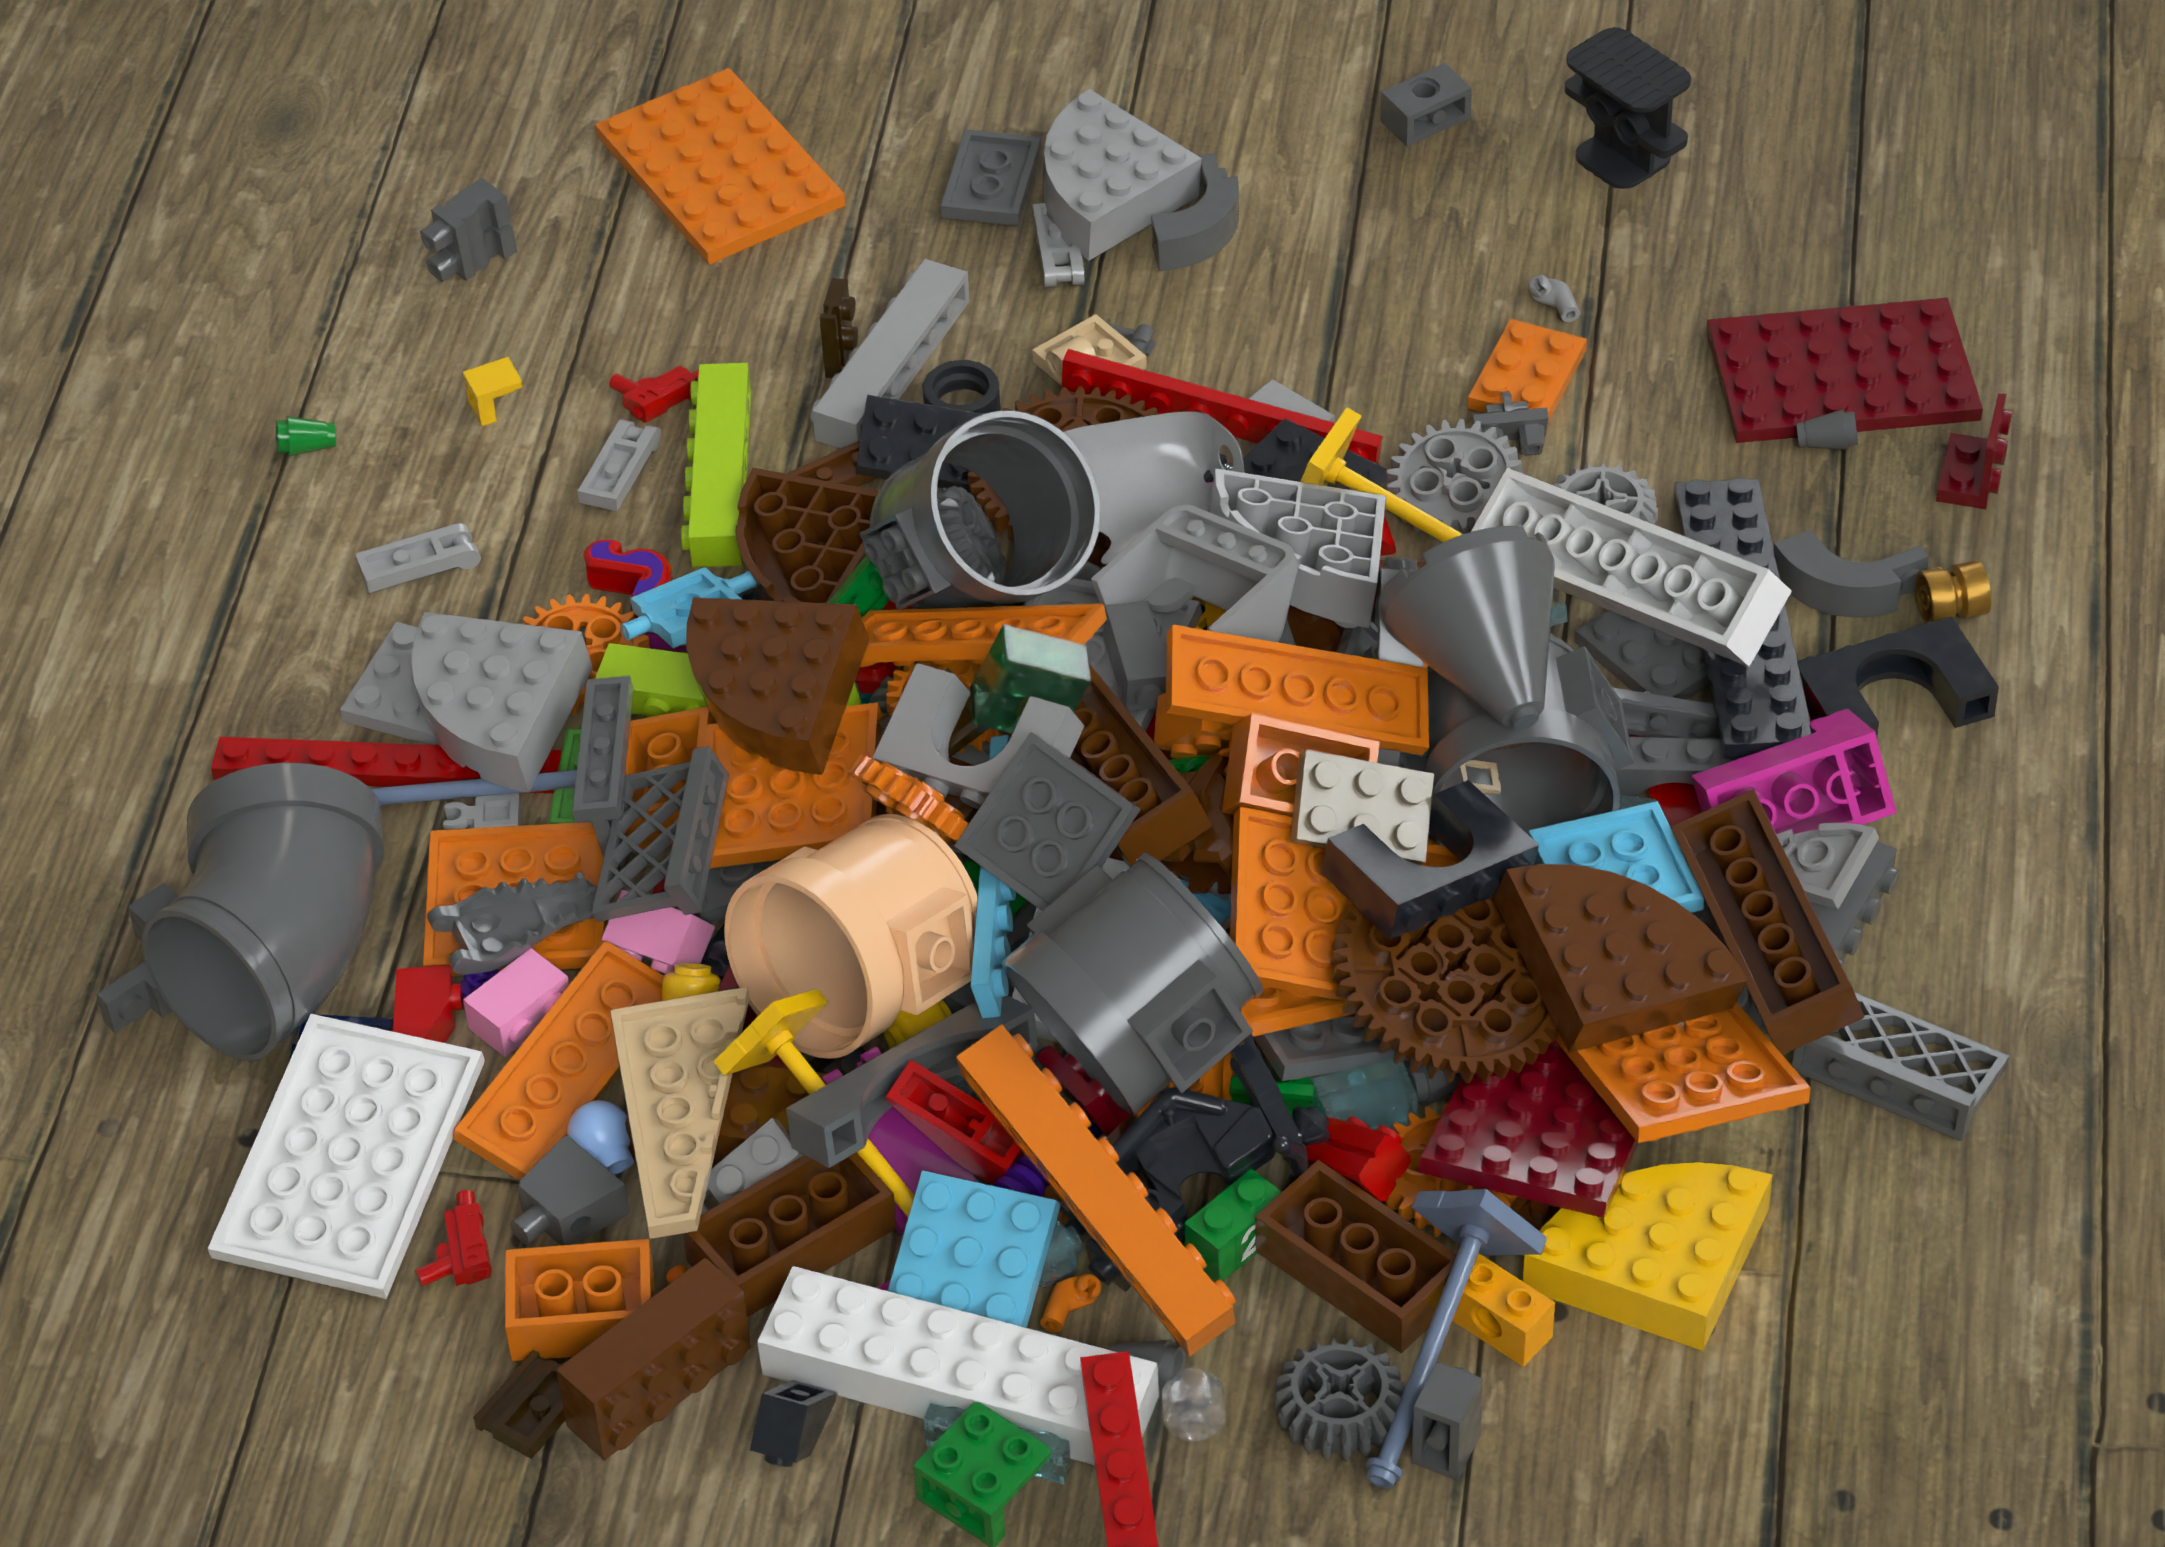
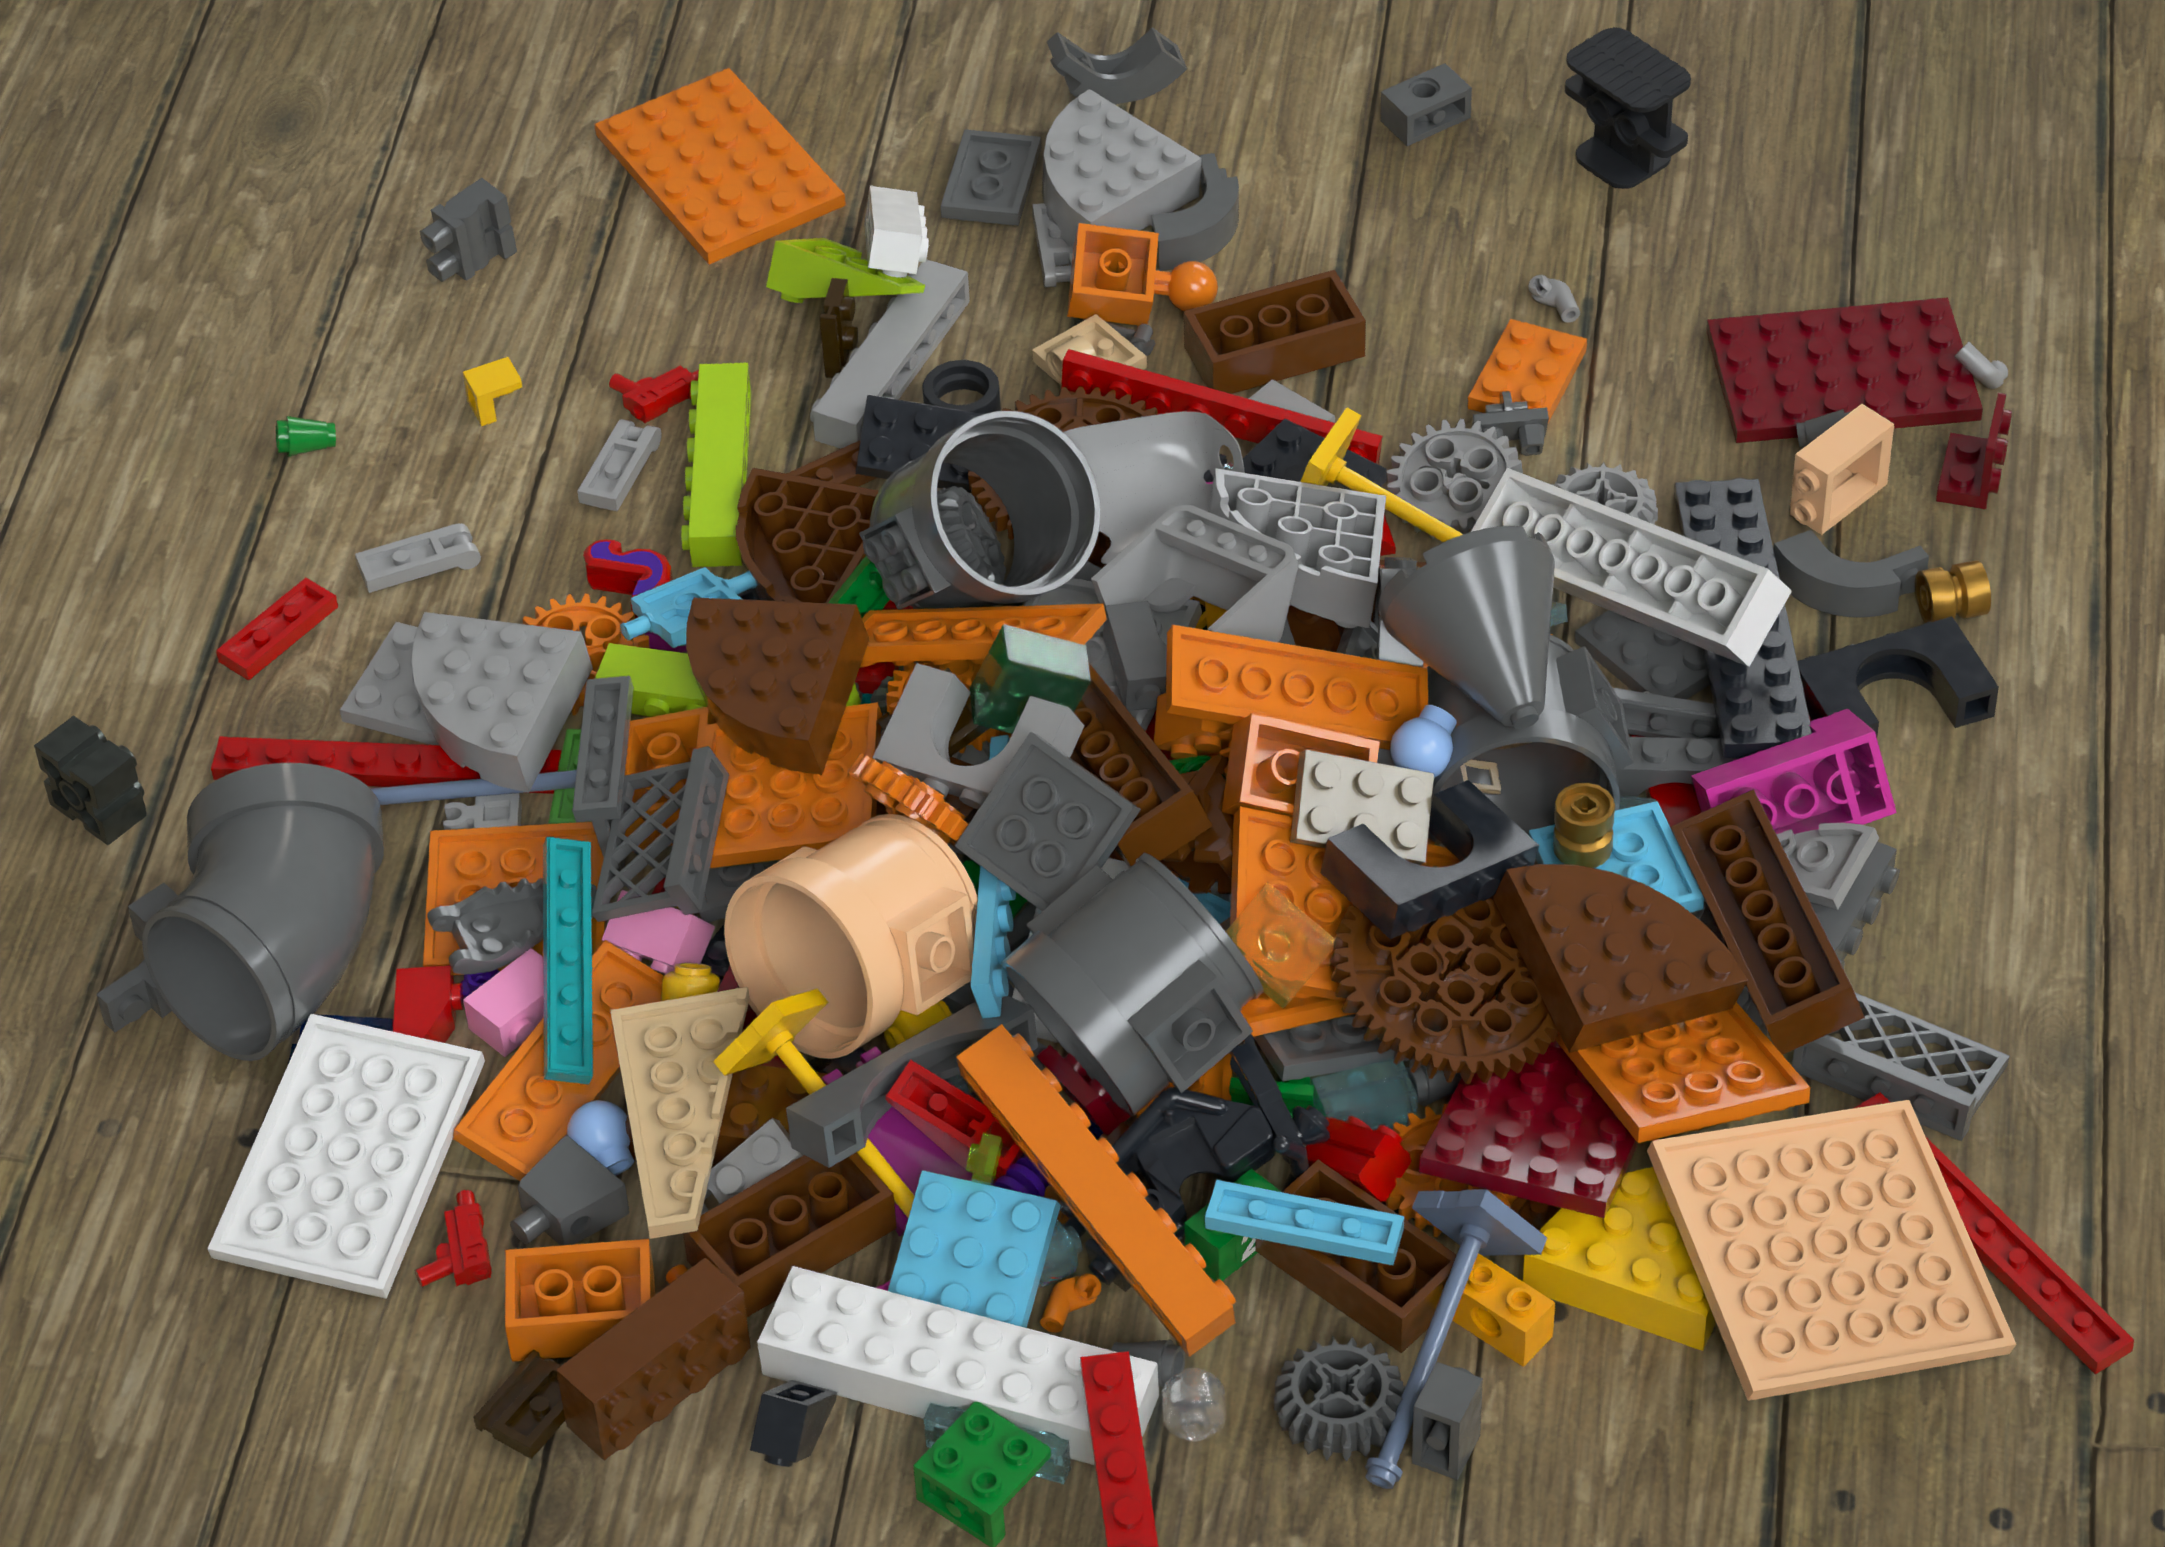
(91, 779): none -> pearl dark grey brick
(277, 628): none -> red plate
(567, 961): none -> teal tile
(807, 265): none -> lime wedge
(895, 231): none -> white brick
(984, 1159): none -> clear neon green plate
(1118, 276): none -> orange brick
(1122, 76): none -> dark grey arch
(1275, 333): none -> reddish brown brick
(1280, 943): none -> clear yellow tile
(1304, 1222): none -> medium azure plate
(1424, 741): none -> light blue piece
(1583, 825): none -> pearl gold wheel
(1829, 1249): none -> light nougat plate
(1841, 469): none -> light nougat window
(1988, 373): none -> light grey arm
(2031, 1272): none -> red plate

